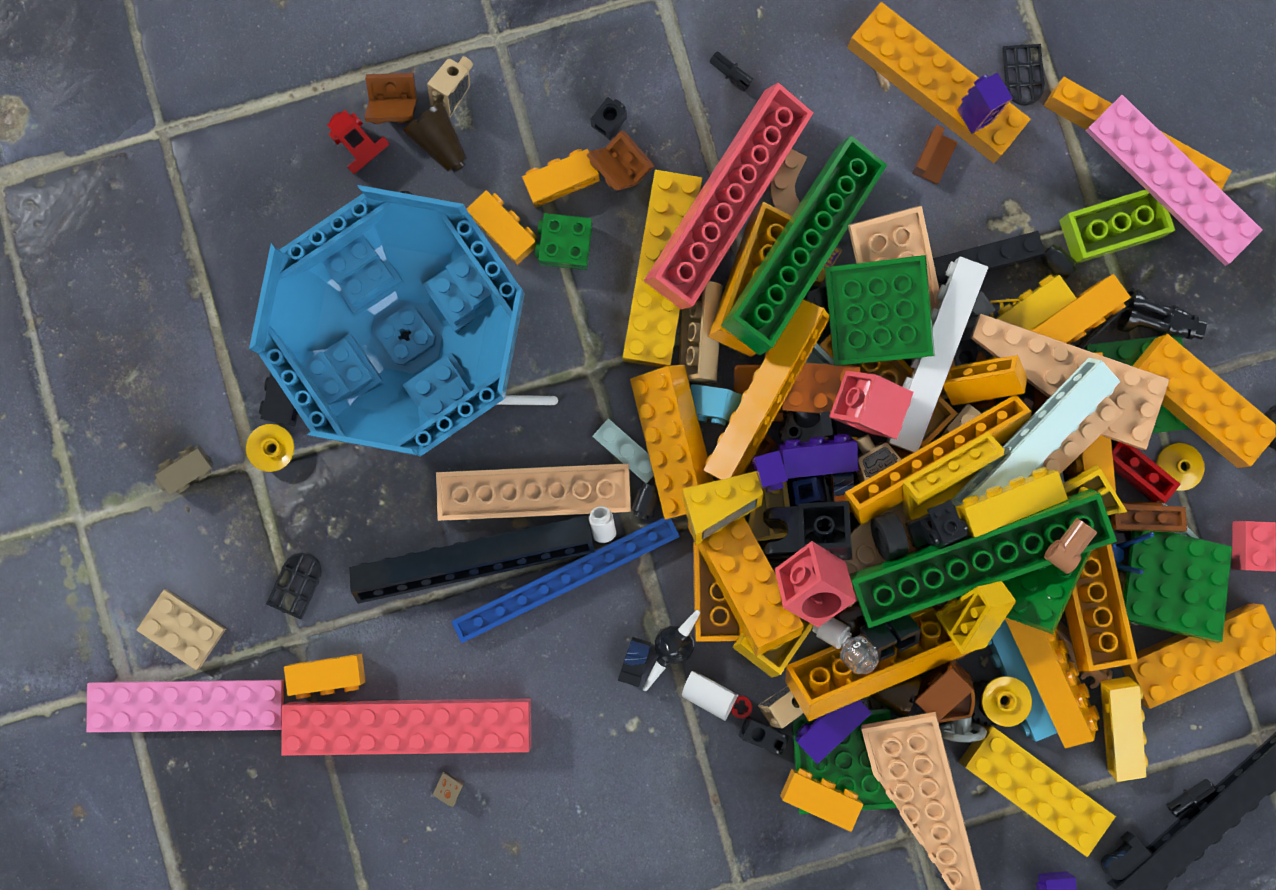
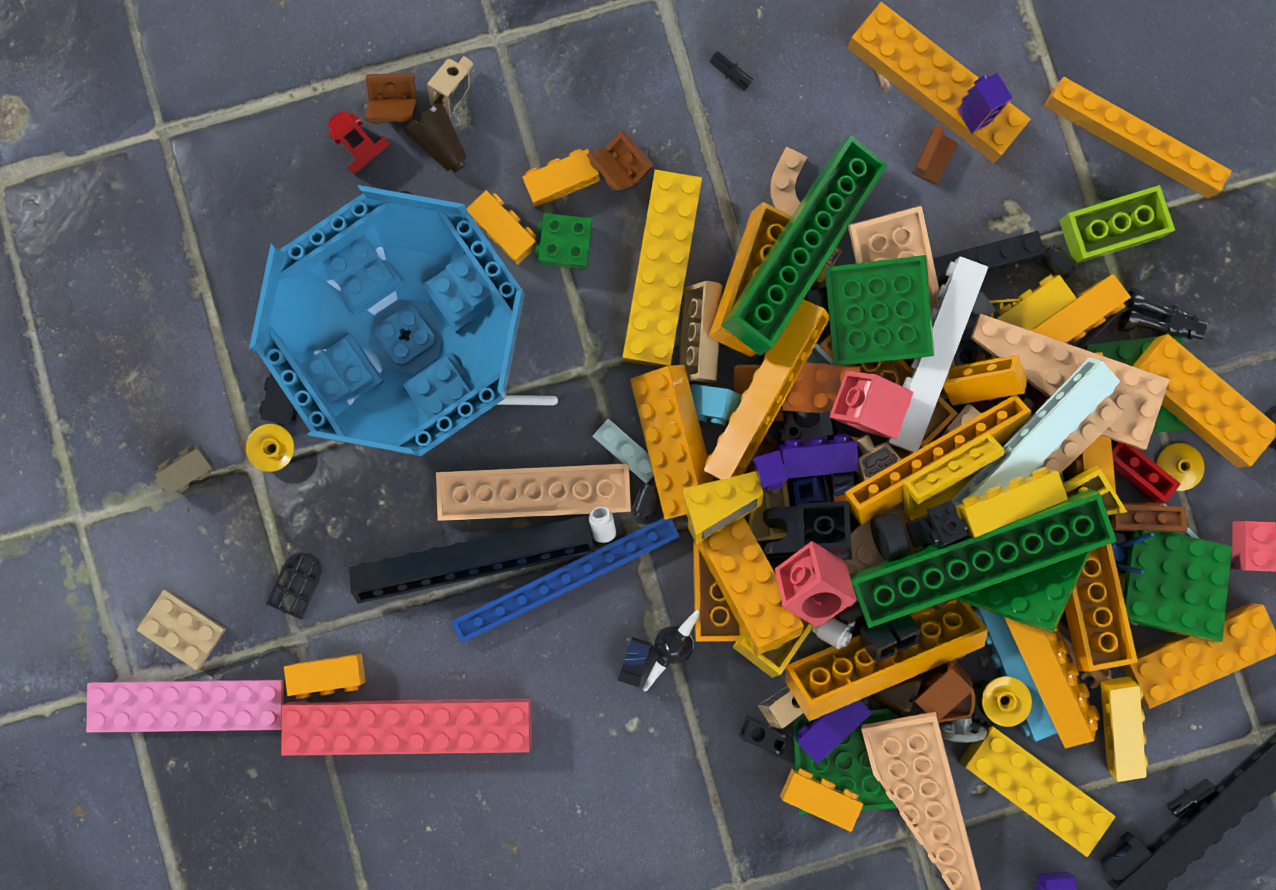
(448, 789): dark tan slope -> none
(607, 127): black brick -> none
(709, 695): white brick -> none
(728, 197): coral brick -> none
(745, 713): red bush -> none
(859, 655): clear head -> none
(976, 616): yellow wedge -> none
(1019, 84): black window -> none
(1066, 551): nougat piece -> none
(1174, 180): bright pink plate -> none

